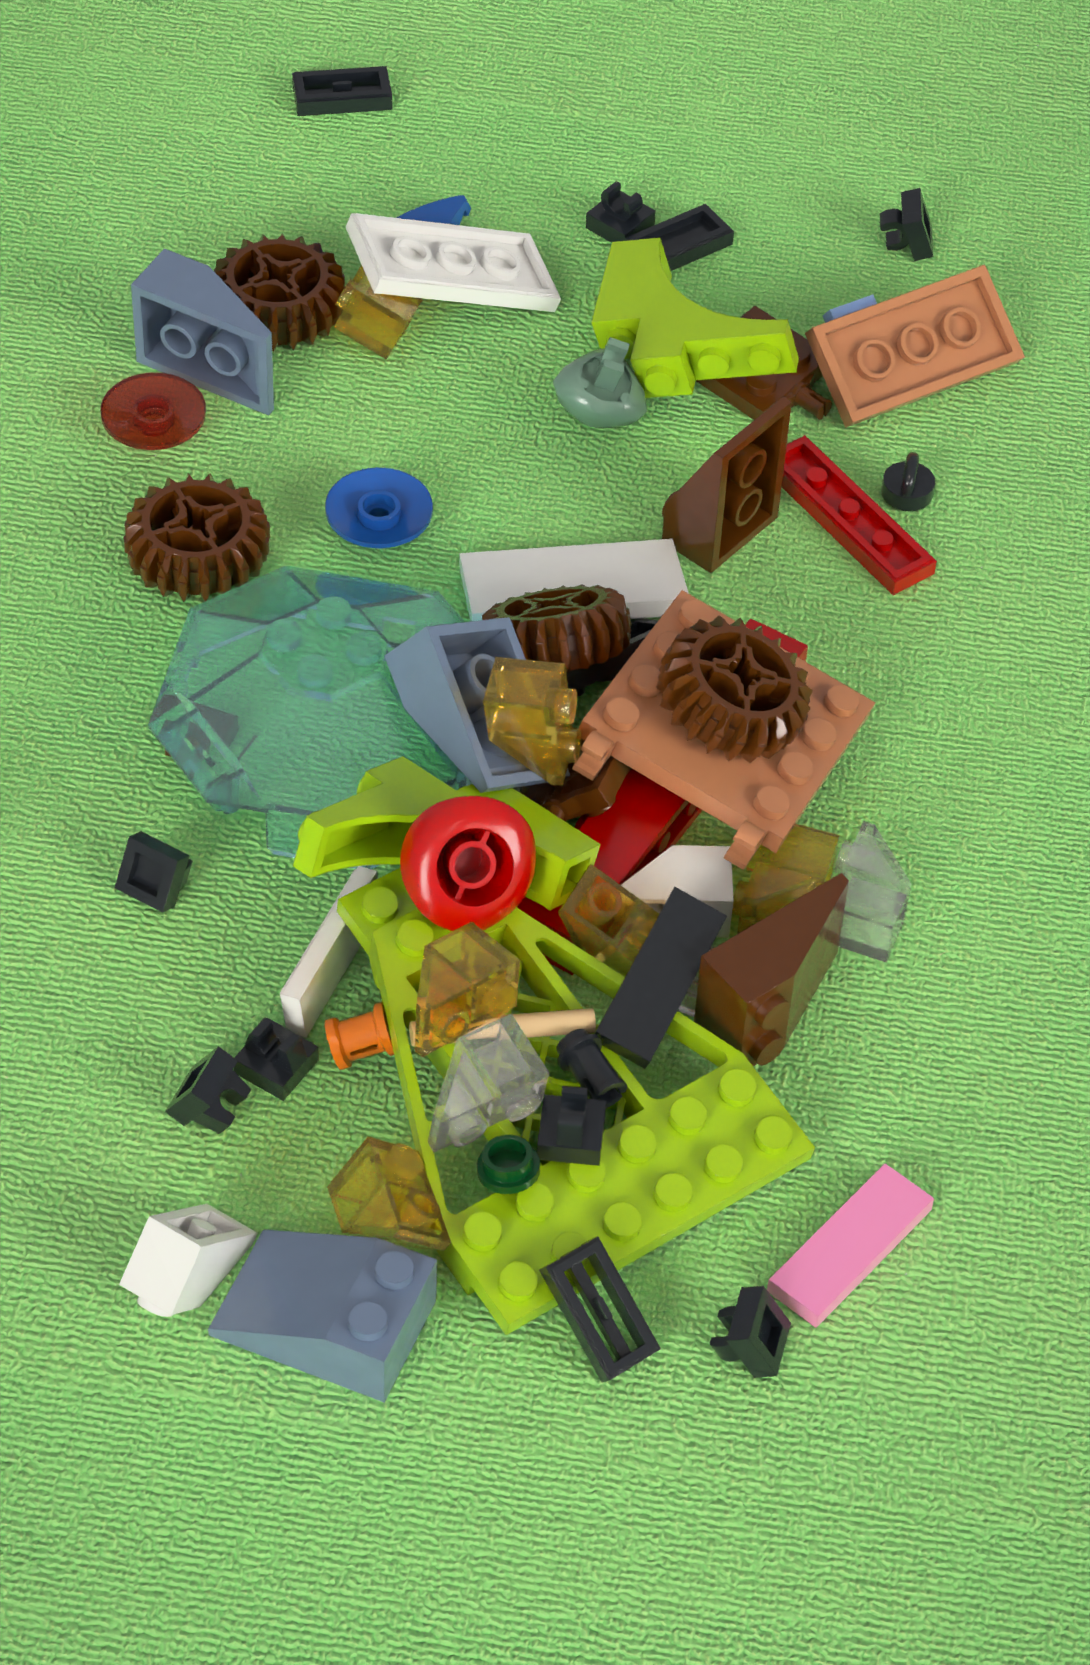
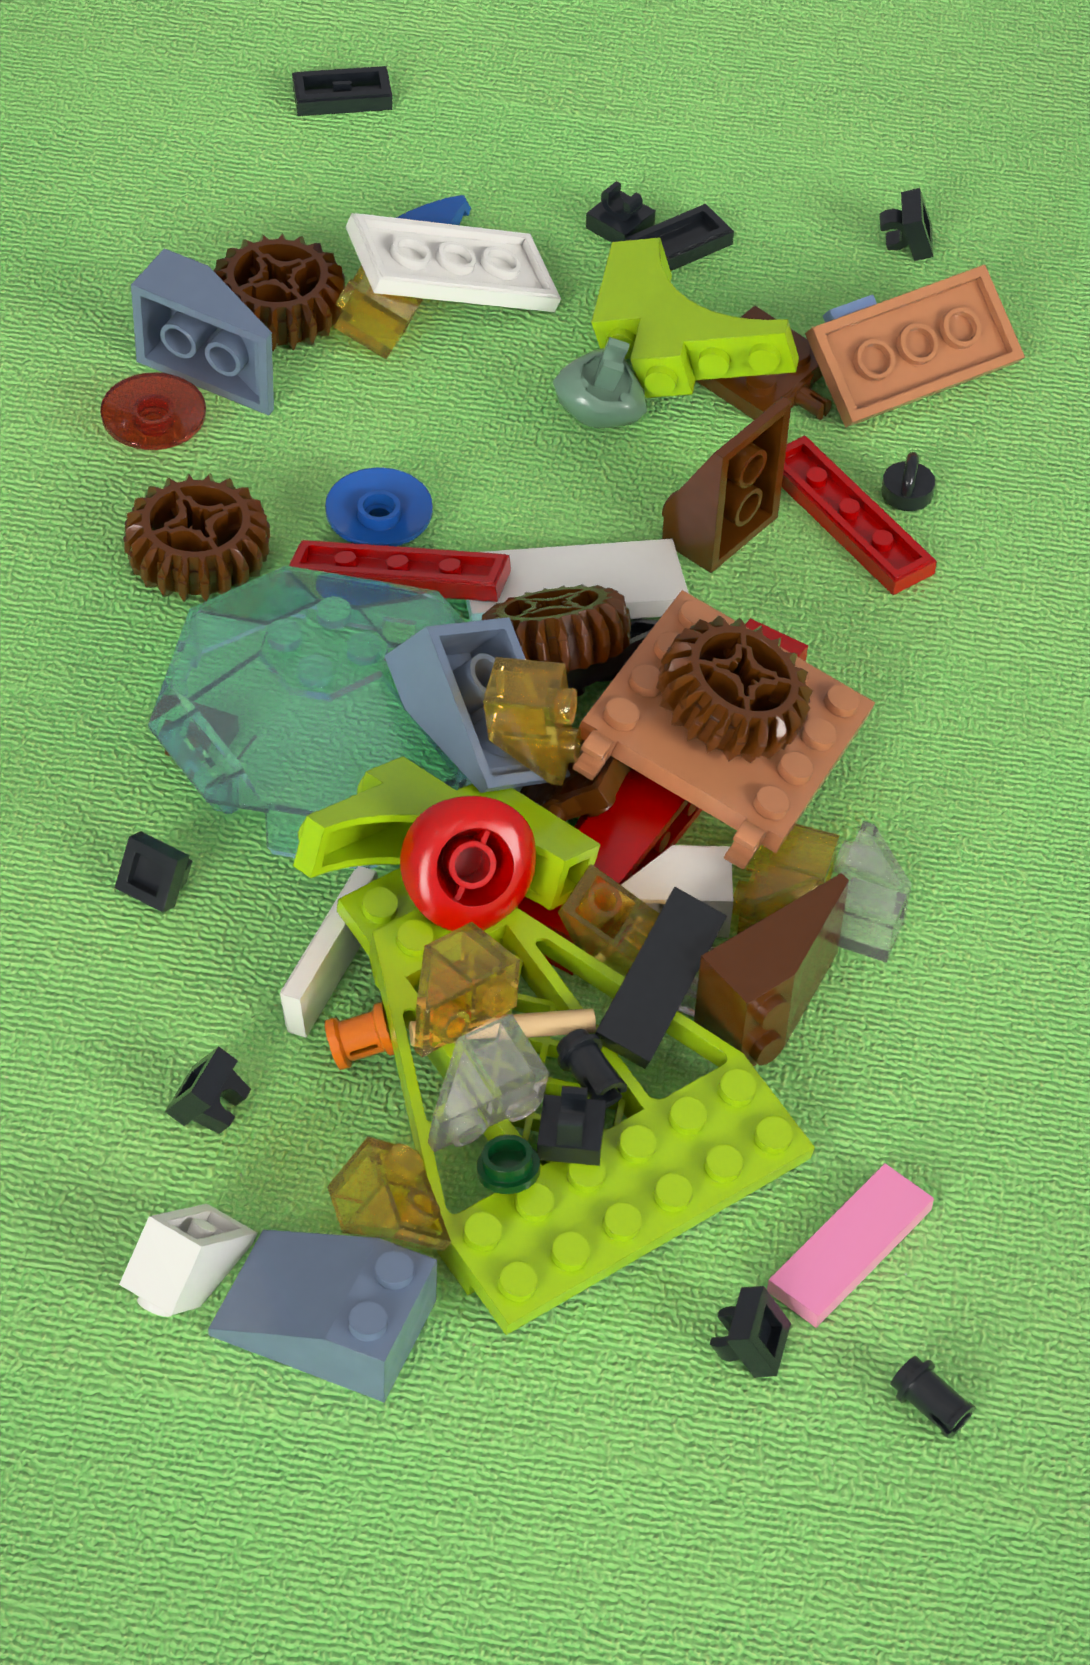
(275, 1058): black tile -> none
(450, 572): none -> red tile
(579, 1319): black tile -> none
(932, 1396): none -> black pin

